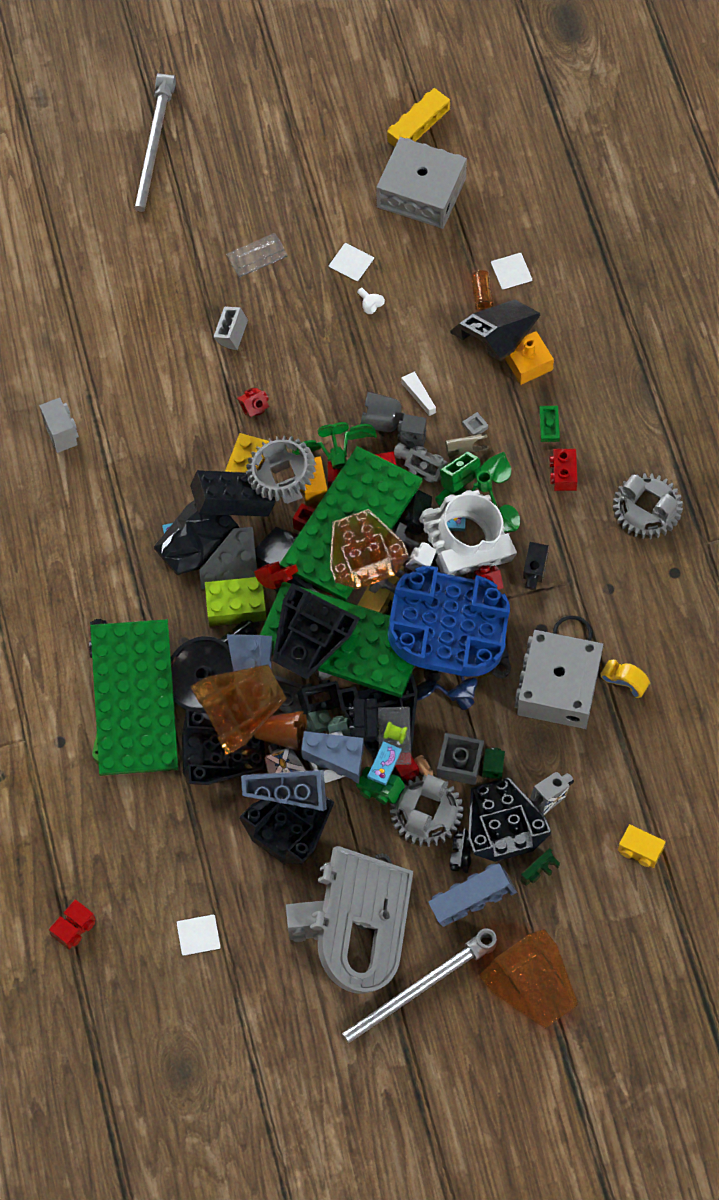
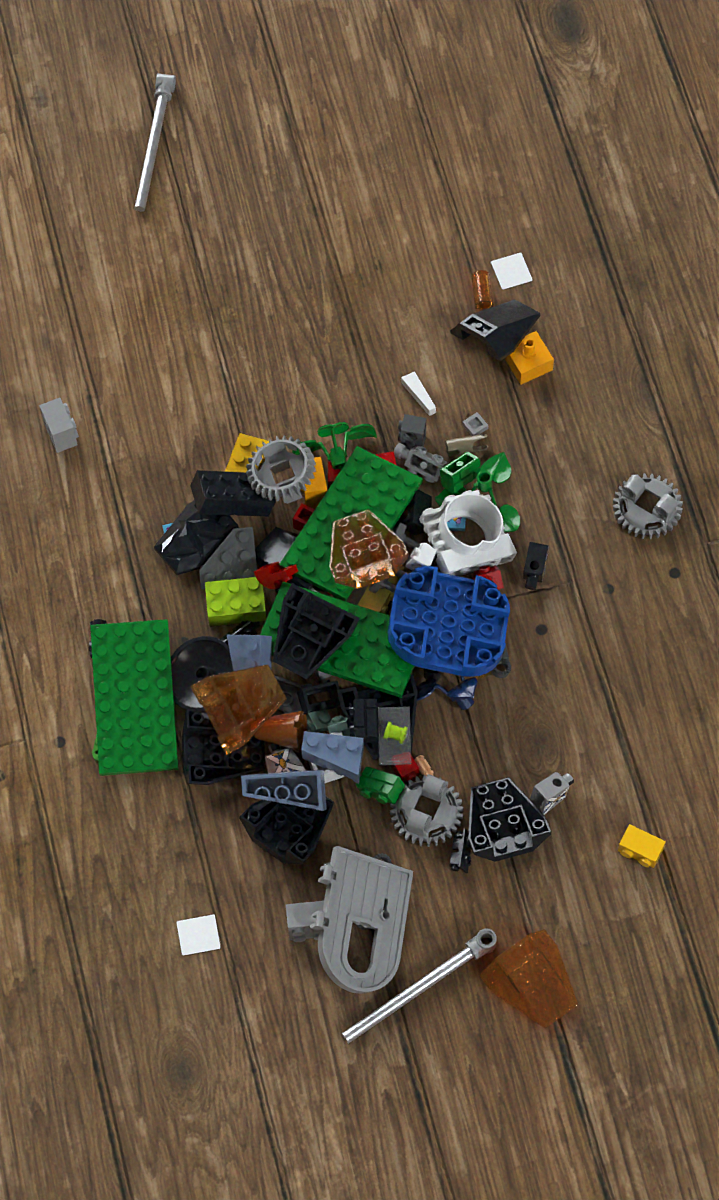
(65, 932): red piece -> none
(231, 327): light grey brick -> none
(253, 402): red brick -> none
(257, 255): clear piece -> none
(351, 262): white sticker -> none
(371, 301): white rock -> none
(382, 412): dark grey cylinder -> none
(384, 763): medium azure tile -> none
(420, 117): yellow brick -> none
(421, 182): light grey gear -> none
(460, 758): dark grey brick -> none
(472, 894): sand blue wedge -> none
(493, 763): dark green brick -> none
(532, 873): dark green plate -> none
(549, 424): green plate -> none
(558, 679): light grey gear -> none
(564, 469): red brick -> none
(574, 618): black piece -> none
(626, 675): yellow animal -> none

